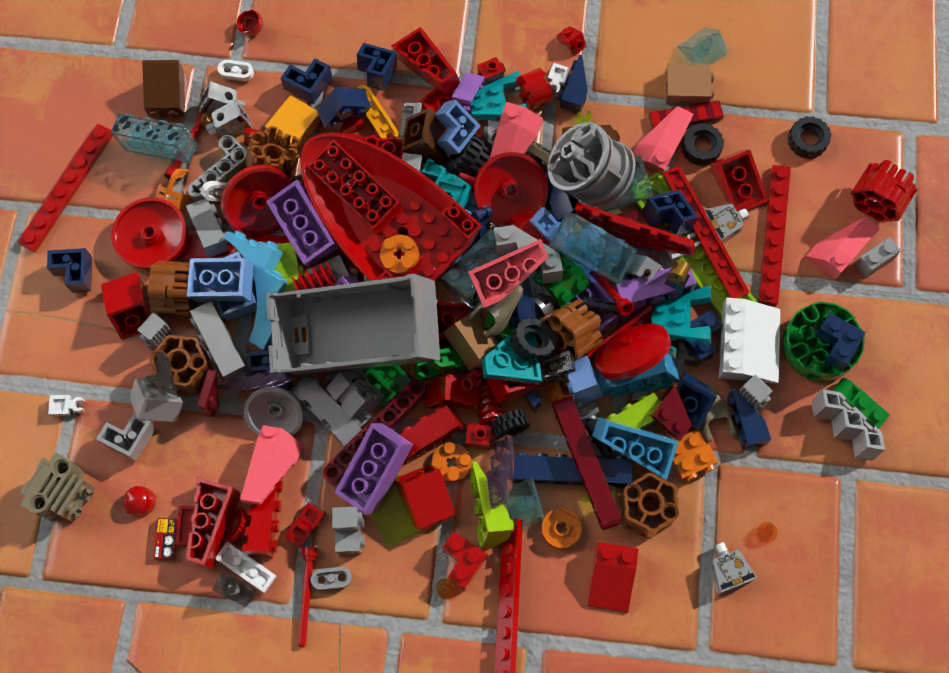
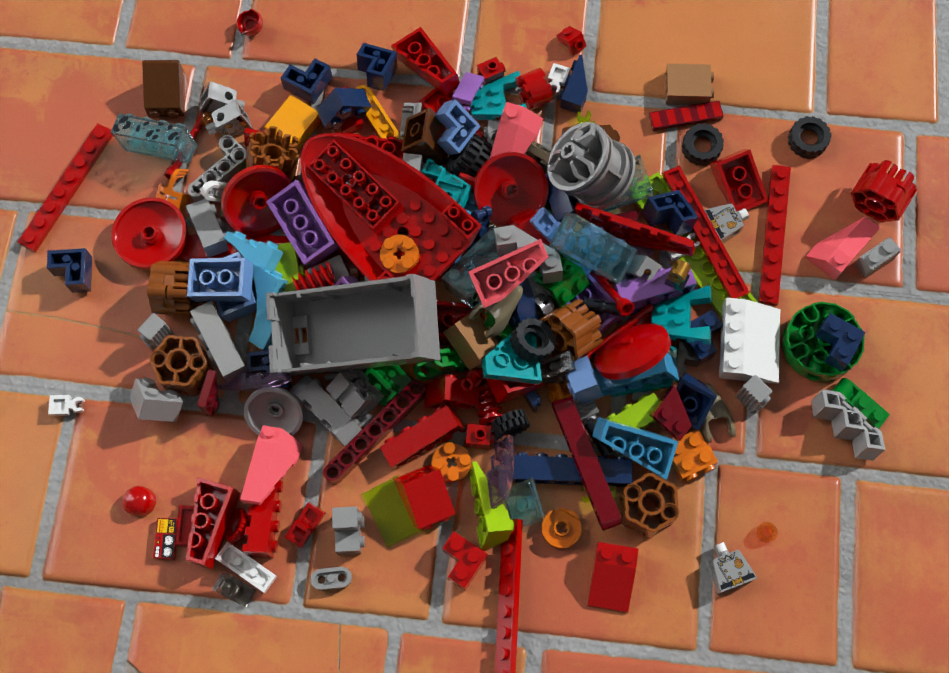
(57, 489): dark tan piece -> none
(126, 304): red slope -> none
(129, 441): light grey brick -> none
(164, 377): clear smoke slope -> none
(236, 70): white plate -> none
(309, 555): red piece -> none
(373, 468): medium lavender brick -> none
(446, 593): clear orange plate -> none
(661, 142): coral wedge -> none
(704, 47): clear light blue slope -> none
(751, 426): dark blue slope -> none

